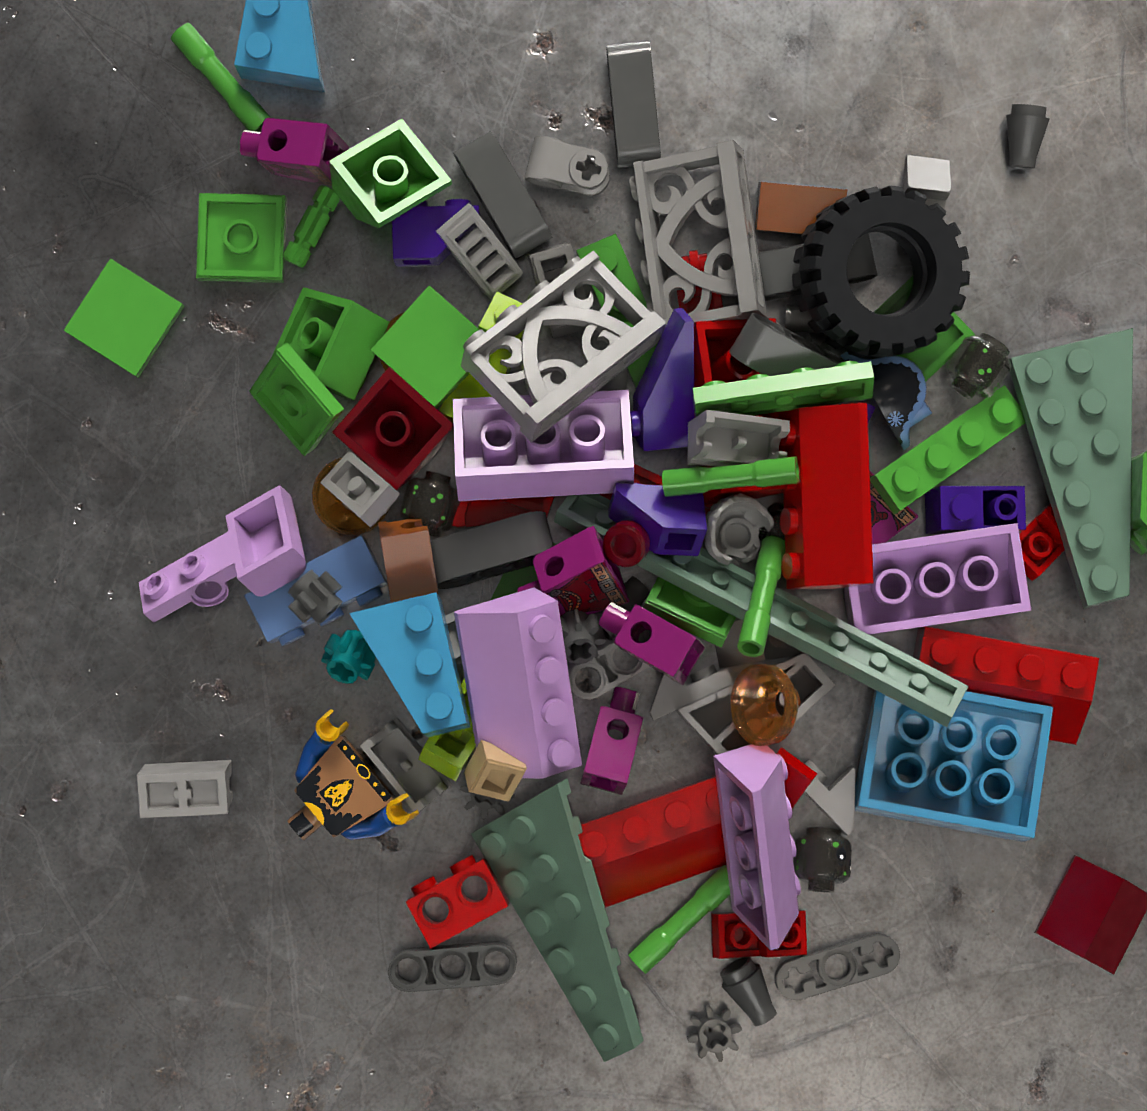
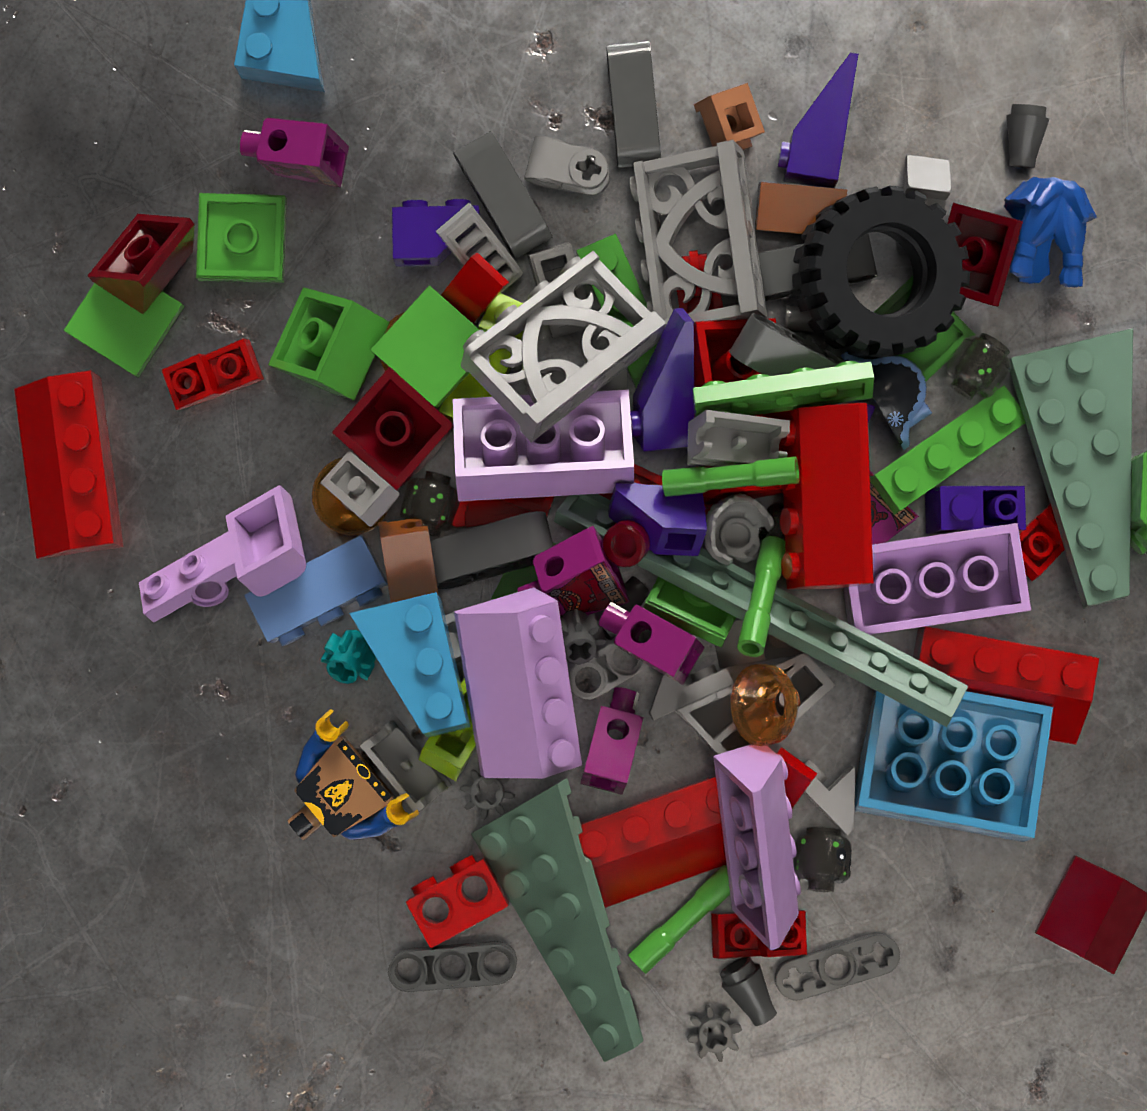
(68, 465): none -> red slope
(145, 258): none -> dark red slope
(184, 789): light grey hinge -> none
(204, 59): bright green piece -> none
(212, 374): none -> red slope
(296, 399): bright green tile -> none
(311, 226): bright green axle -> none
(315, 597): dark grey gear -> none
(386, 175): bright green slope -> none
(474, 288): none -> red slope
(493, 772): tan slope -> none
(733, 108): none -> nougat brick
(818, 139): none -> dark purple slope
(990, 249): none -> dark red slope
(1049, 211): none -> blue piece

